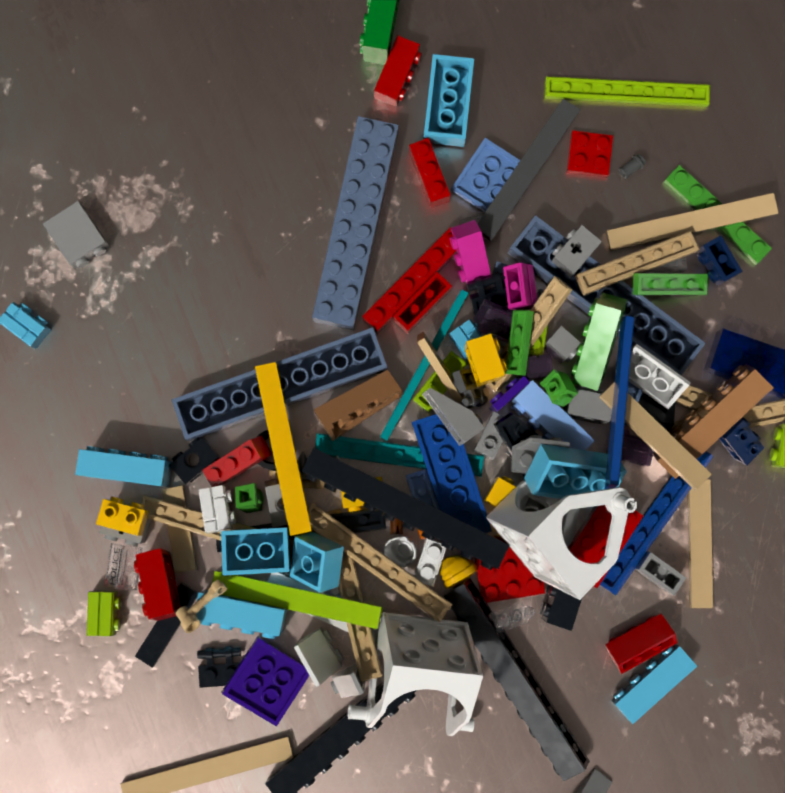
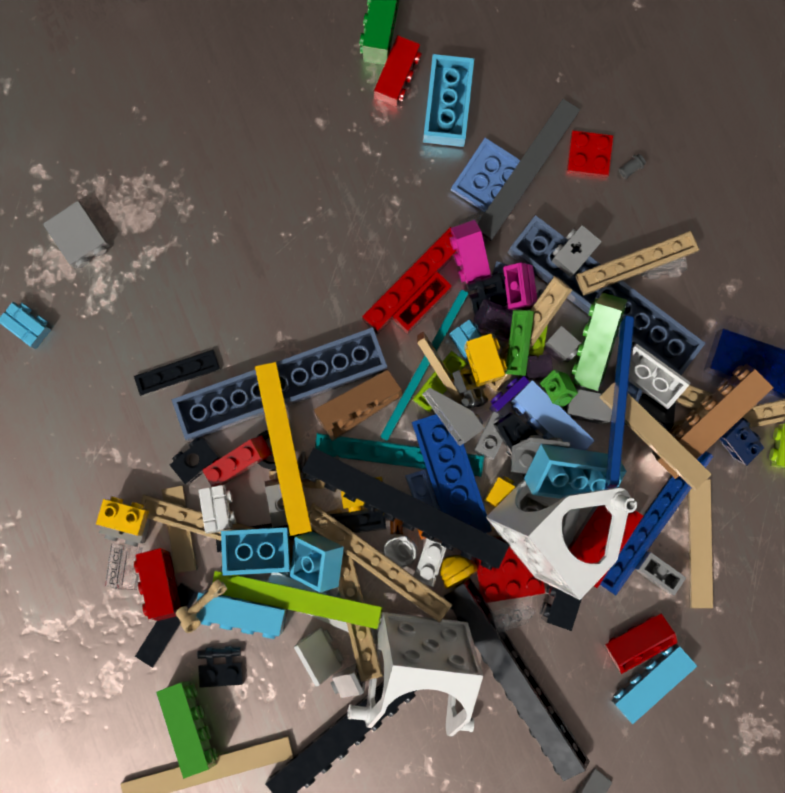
(102, 613): lime brick -> none
(120, 467): medium azure brick -> none
(177, 373): none -> black tile
(187, 728): none -> bright green brick
(252, 498): bright green brick -> none
(266, 681): dark purple plate -> none
(355, 223): sand blue brick -> none
(429, 173): red brick -> none
(627, 91): lime tile -> none
(635, 450): clear purple brick -> none
(669, 284): bright green plate -> none
(692, 221): tan tile -> none
(699, 198): bright green plate -> none
(718, 261): dark blue brick -> none

